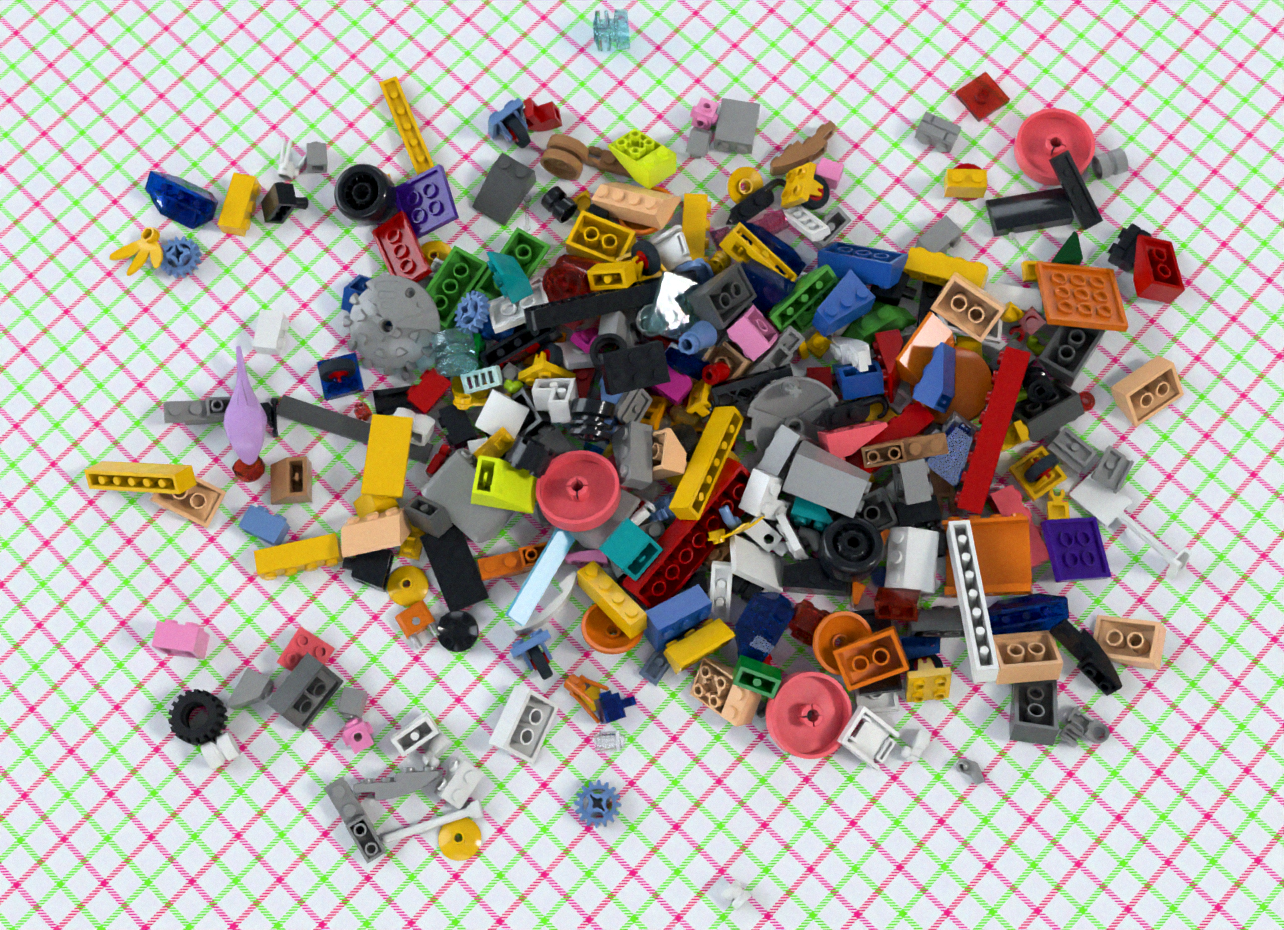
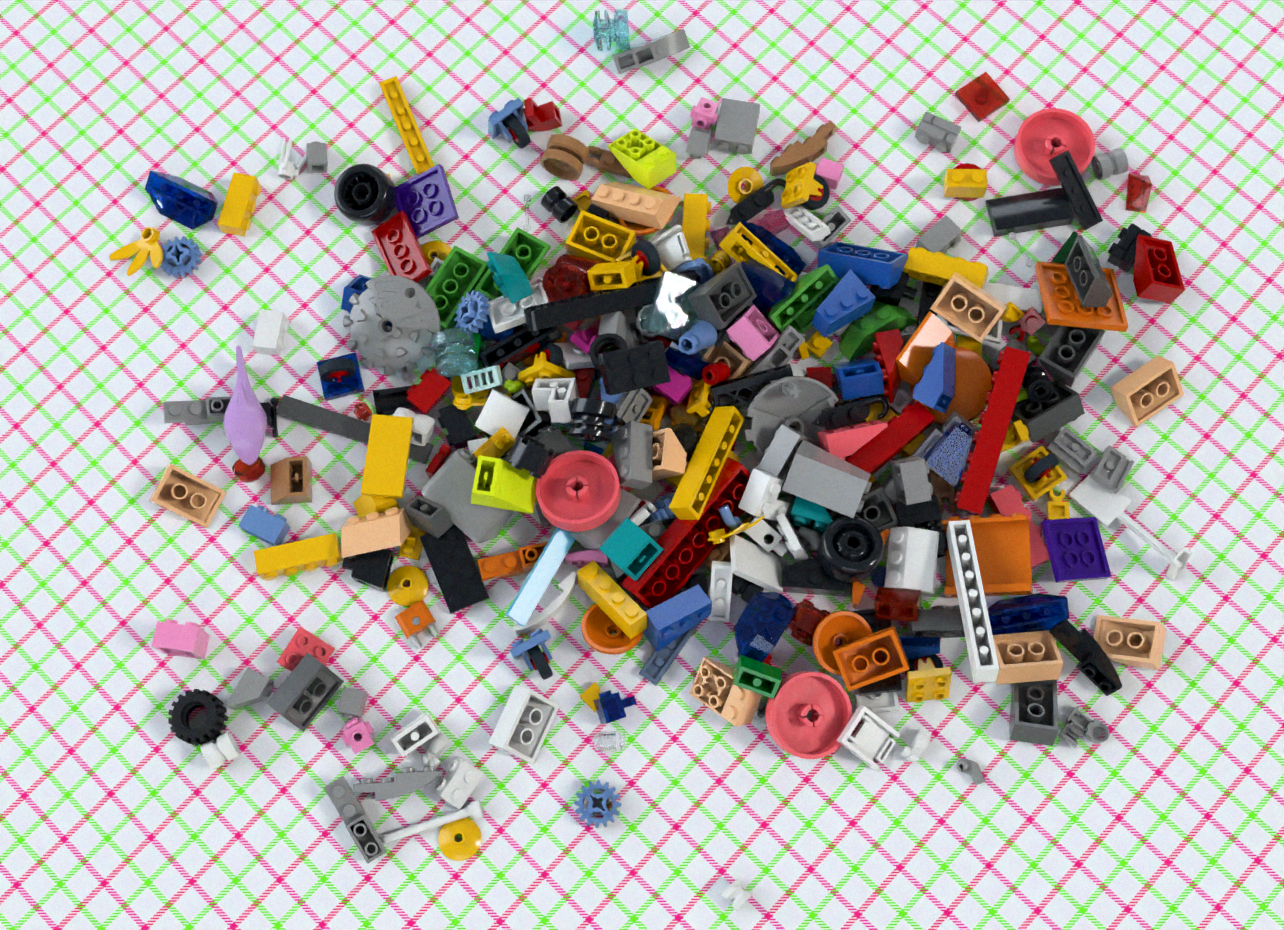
(140, 477): yellow brick -> none
(281, 202): black brick -> none
(457, 631): black dish -> none
(504, 189): dark grey slope -> none
(577, 686): orange plant -> none
(651, 51): none -> light grey slope
(698, 644): yellow slope -> none
(851, 351): white slope -> none
(904, 449): medium nougat slope -> none
(1028, 271): yellow plate -> none
(1087, 275): none -> dark grey slope
(1091, 400): clear red plate -> none
(1138, 192): none -> clear red slope

